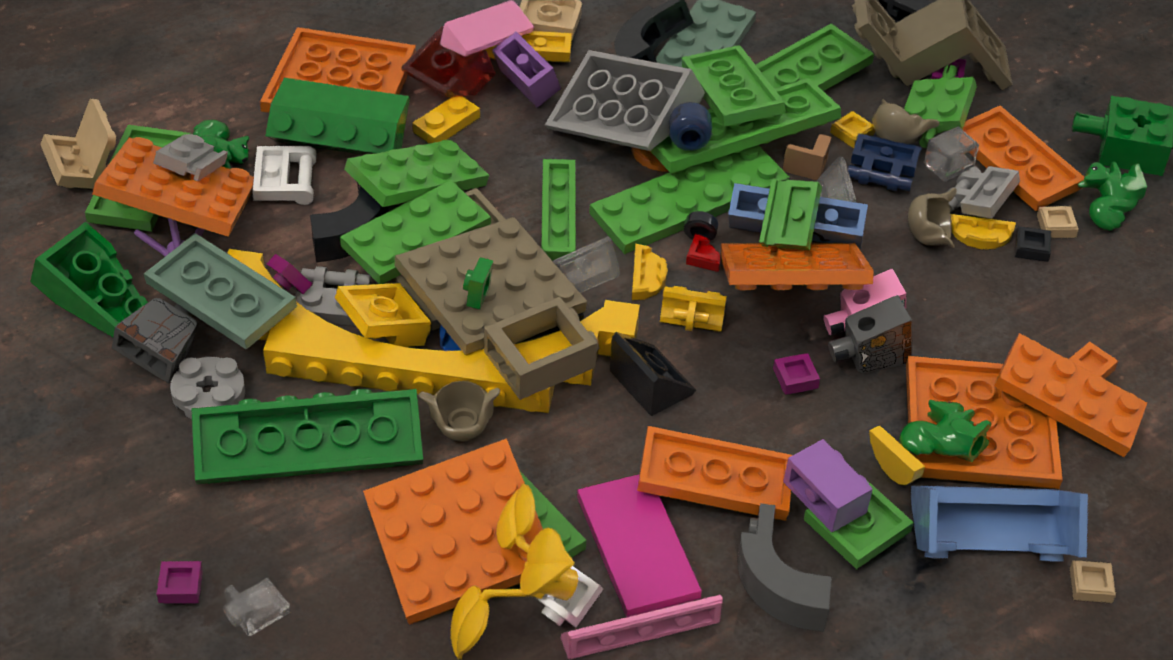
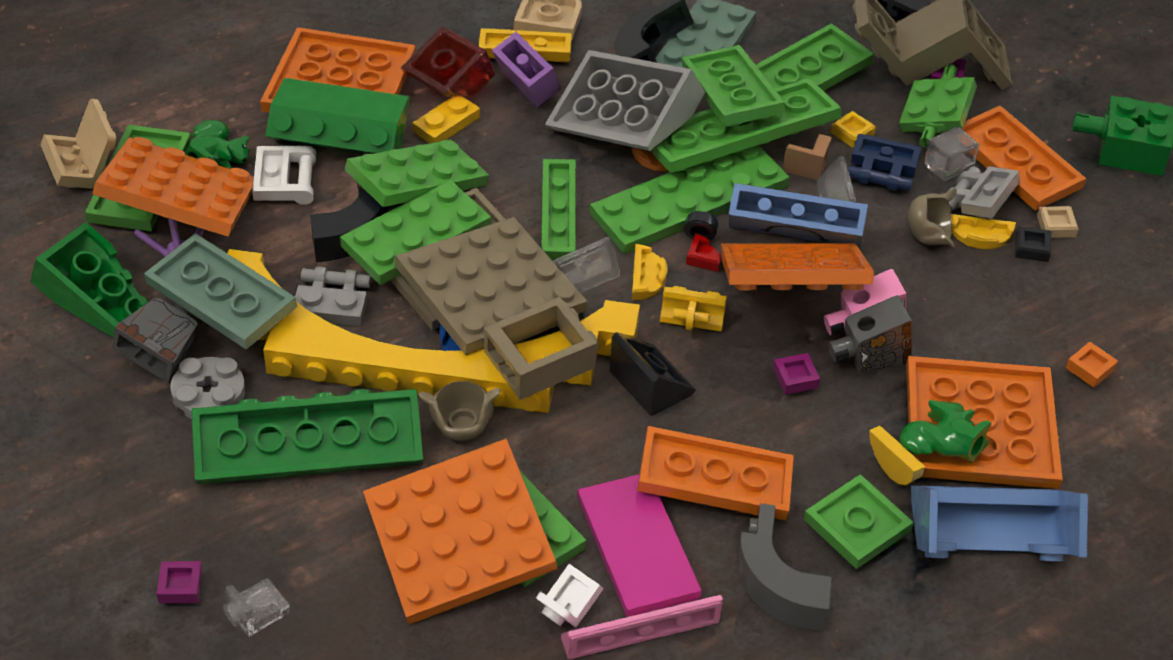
(191, 156): light grey plate -> none
(287, 275): magenta plate -> none
(385, 312): yellow plate -> none
(478, 282): green plate -> none
(485, 28): bright pink slope -> none
(545, 571): yellow plant -> none
(690, 126): dark blue head -> none
(790, 214): bright green plate -> none
(827, 485): medium lavender brick -> none
(898, 125): dark tan hair -> none
(1071, 395): orange plate -> none
(1092, 581): tan tile -> none
(1118, 193): green animal -> none

